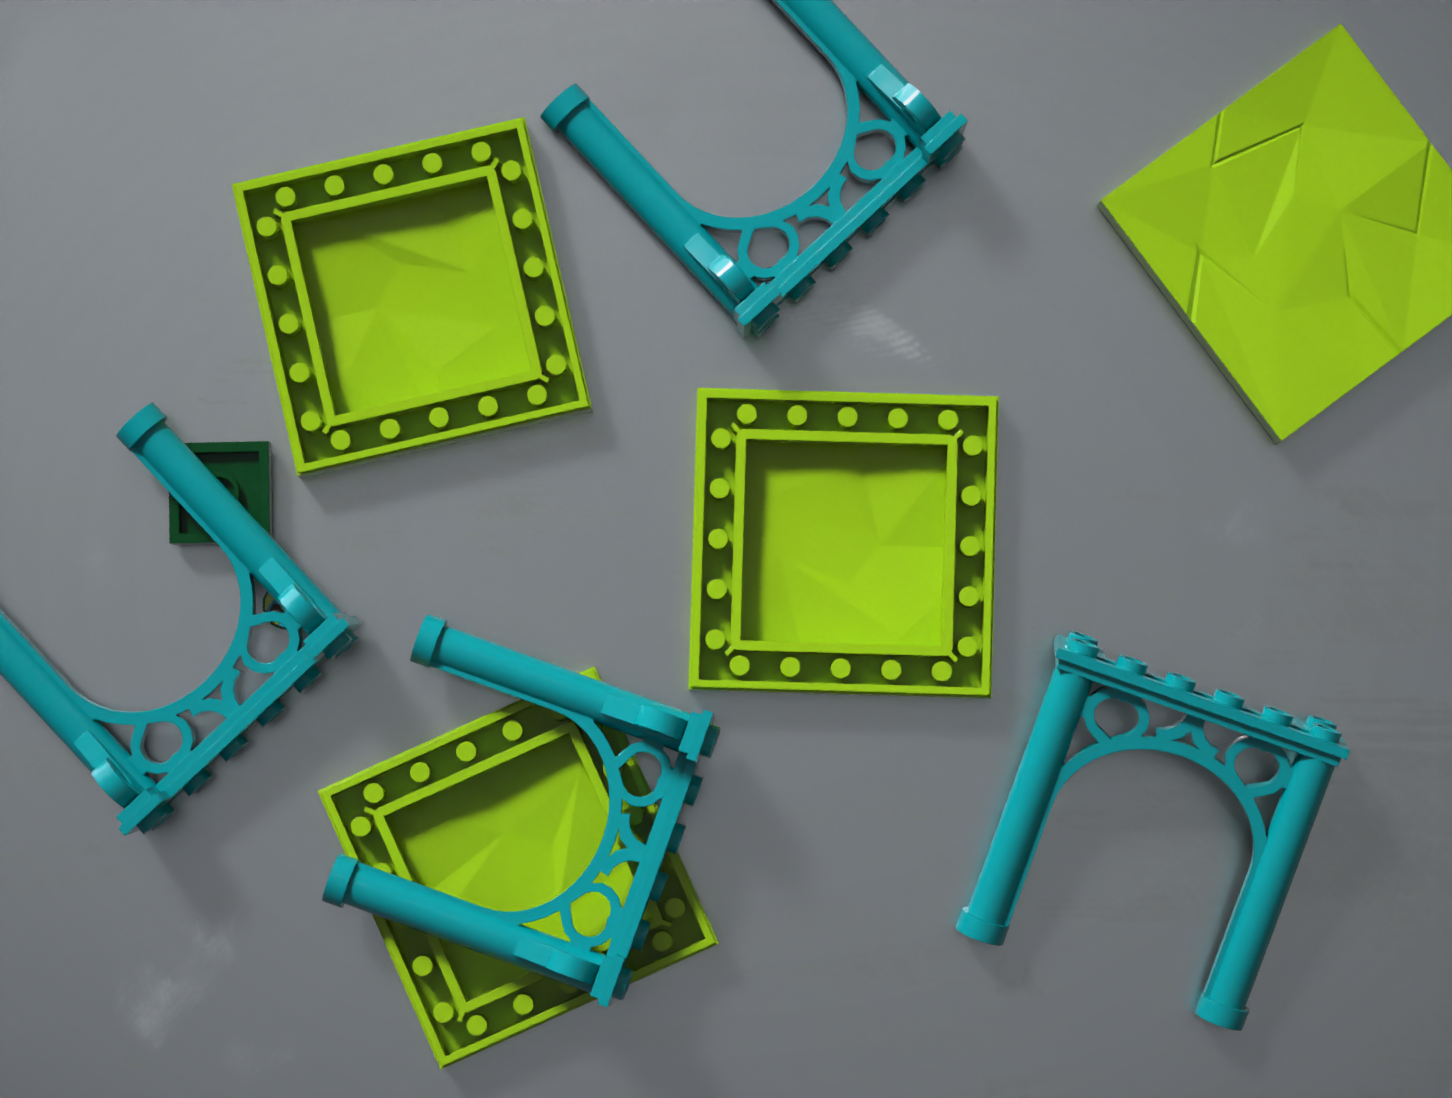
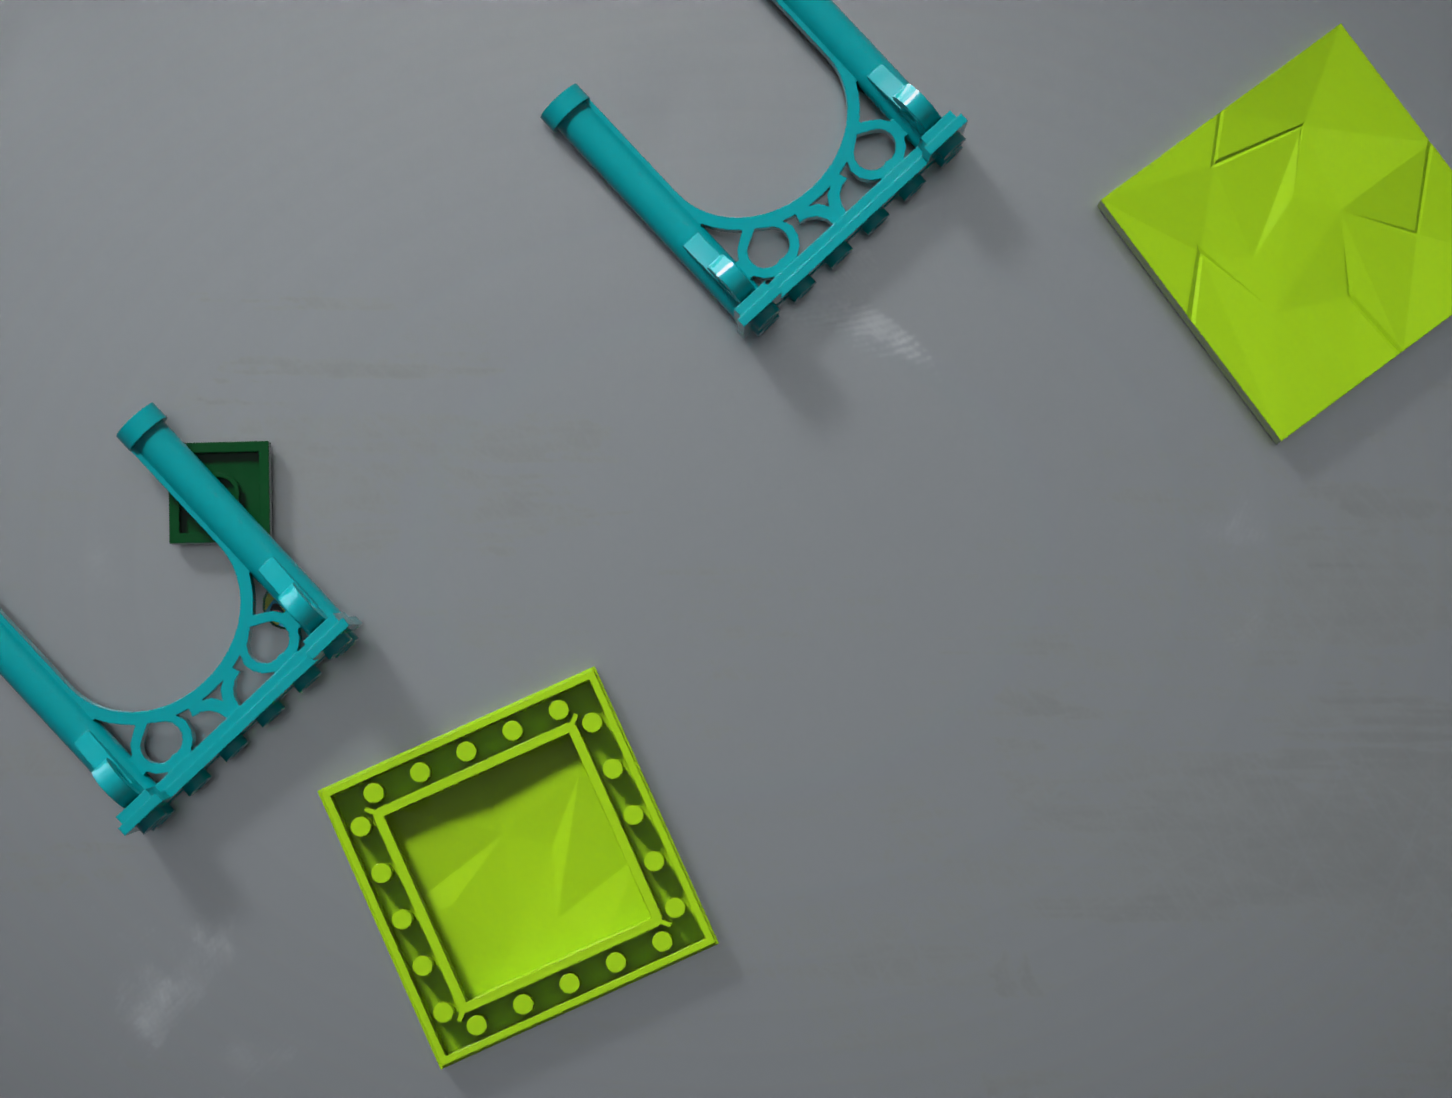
(411, 298): lime tile -> none
(502, 932): teal arch -> none
(844, 543): lime tile -> none
(1273, 853): teal arch -> none

